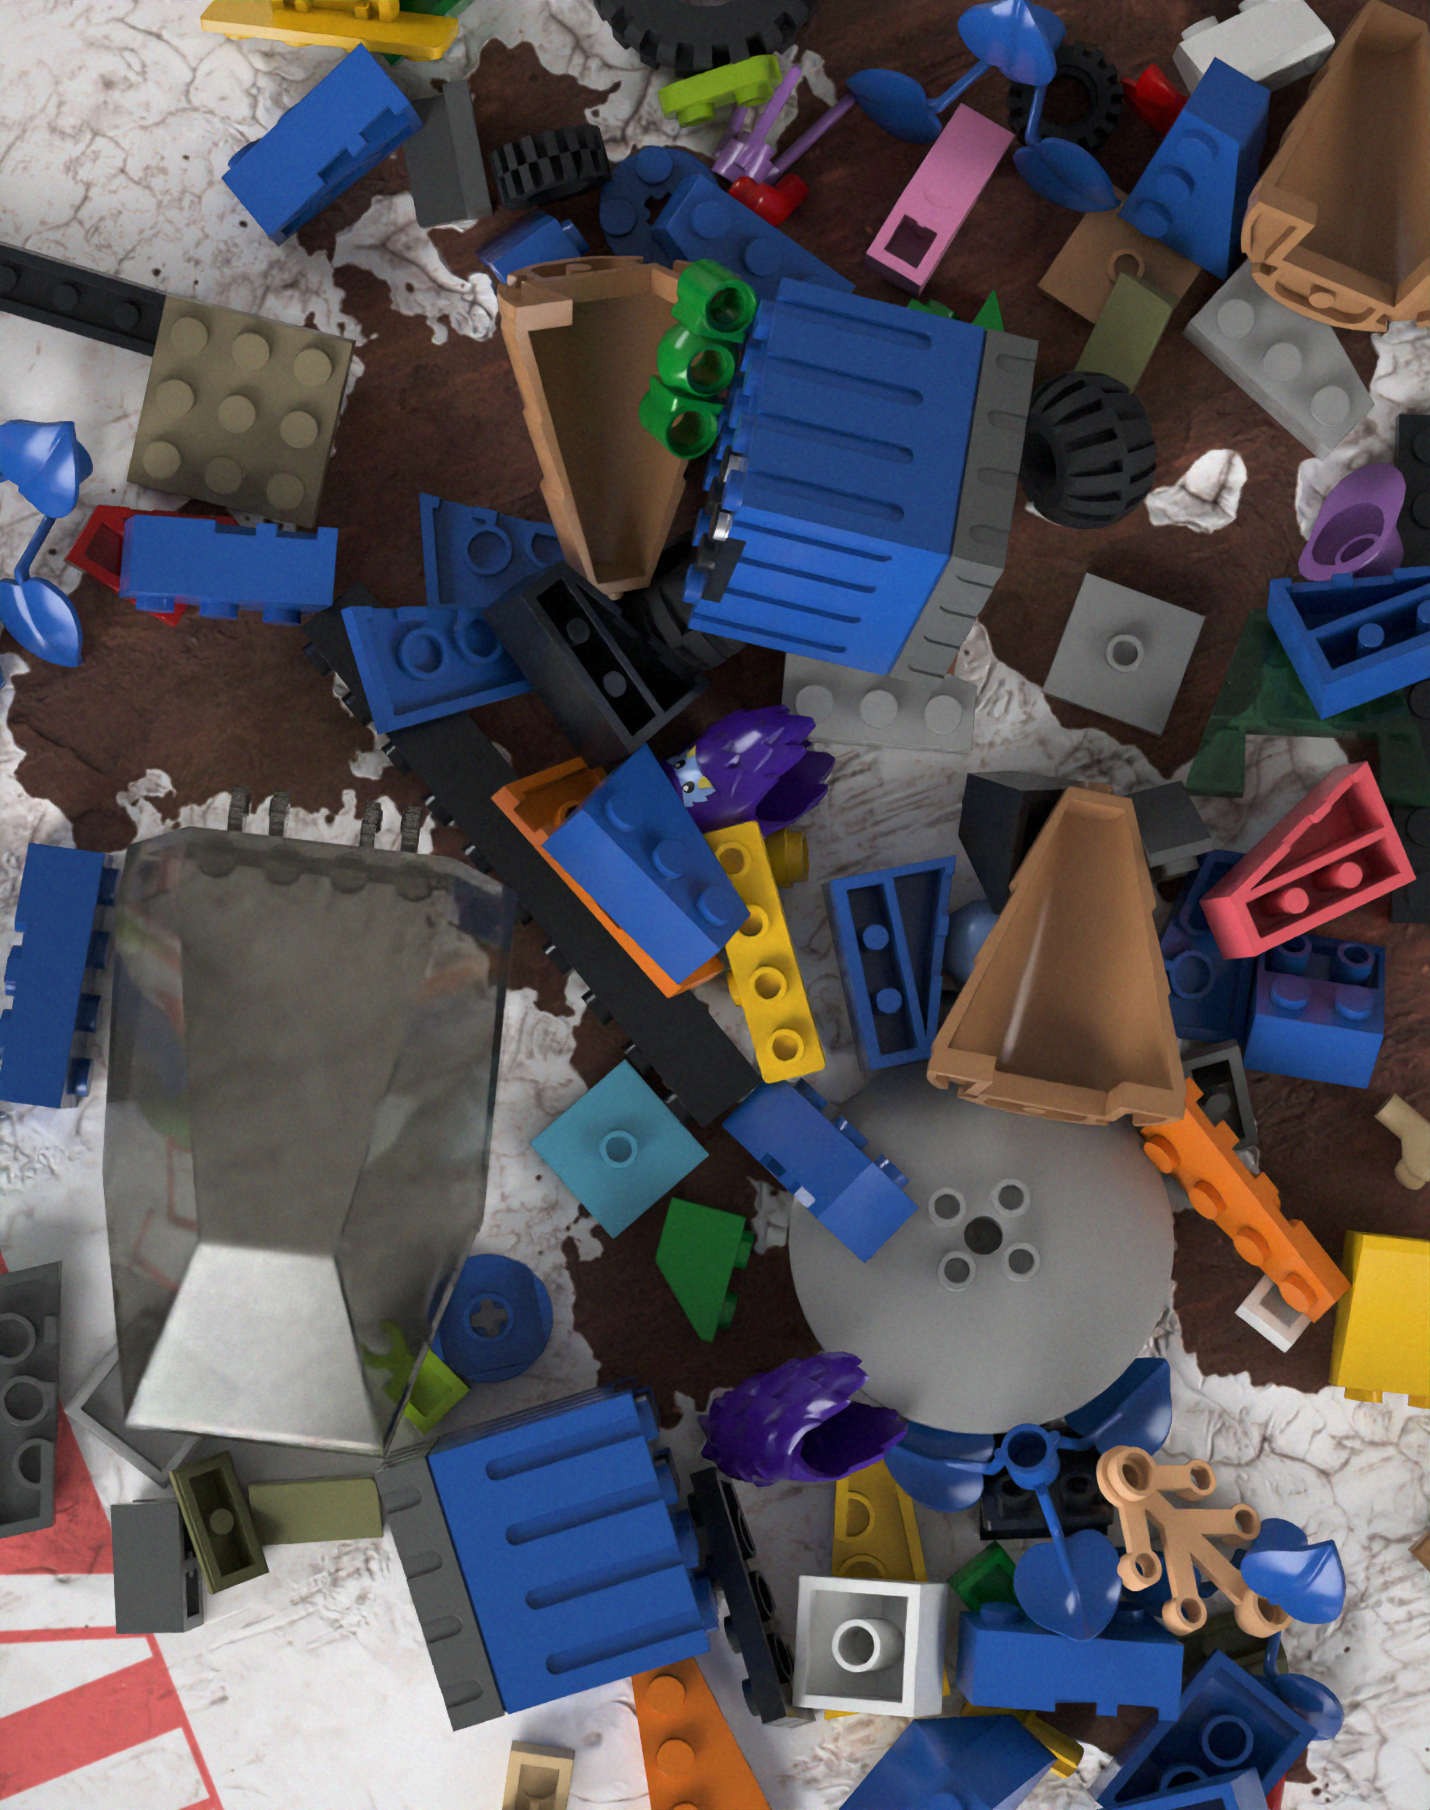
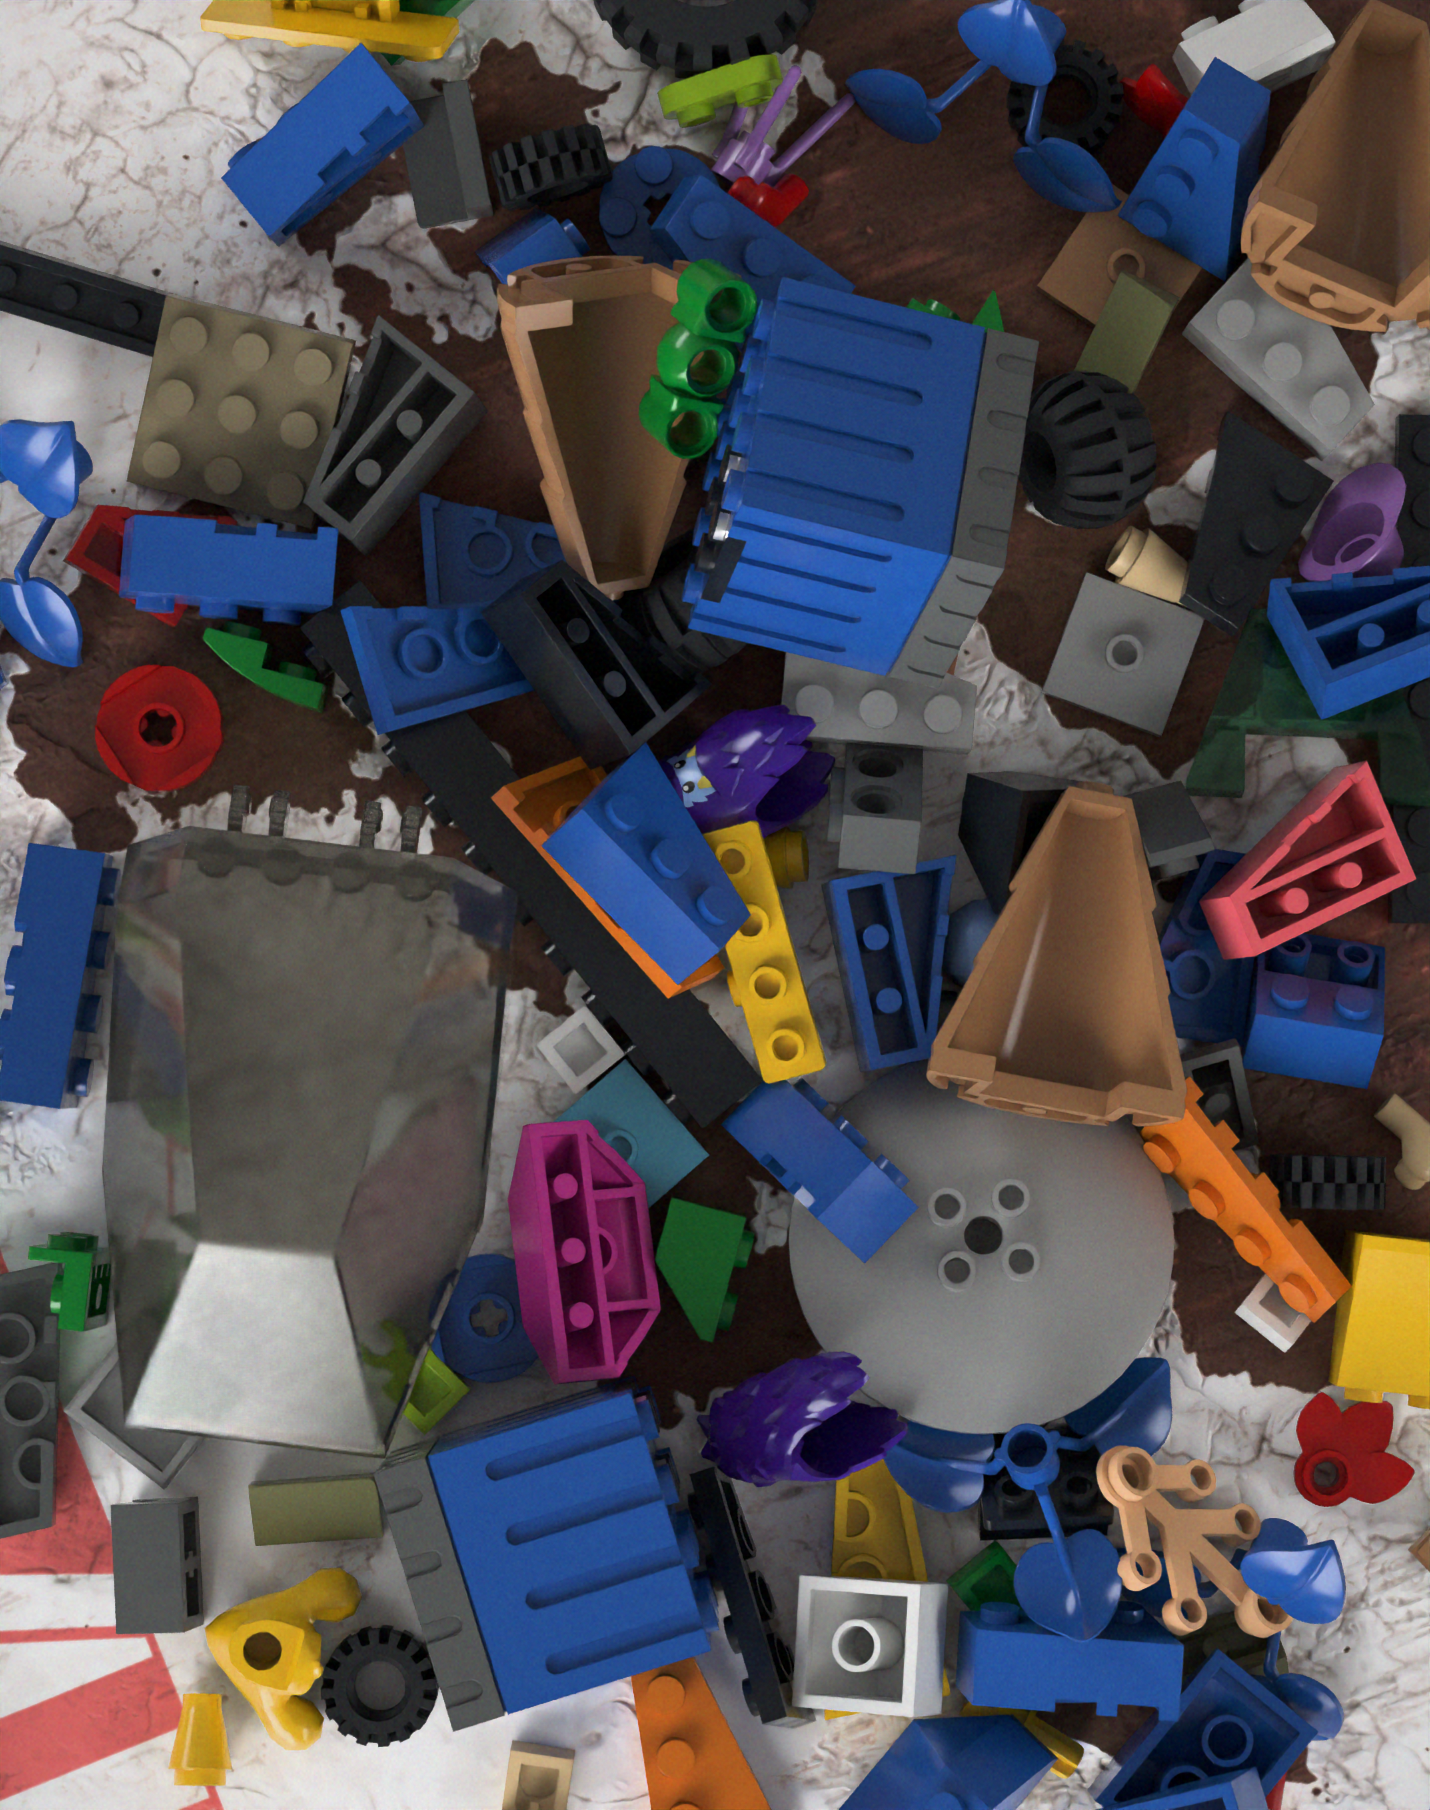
(85, 1288): none -> green bracket
(123, 721): none -> red plate
(201, 1743): none -> yellow cone
(218, 1521): olive slope -> none
(251, 658): none -> green slope
(276, 1652): none -> yellow head
(368, 1723): none -> black tyre
(391, 438): none -> dark grey wedge
(580, 1049): none -> white plate
(581, 1251): none -> dark pink wedge
(877, 808): none -> dark grey brick
(937, 200): bright pink slope -> none
(1147, 565): none -> tan cone
(1248, 523): none -> black wing
(1329, 1181): none -> black tyre
(1355, 1446): none -> red plate

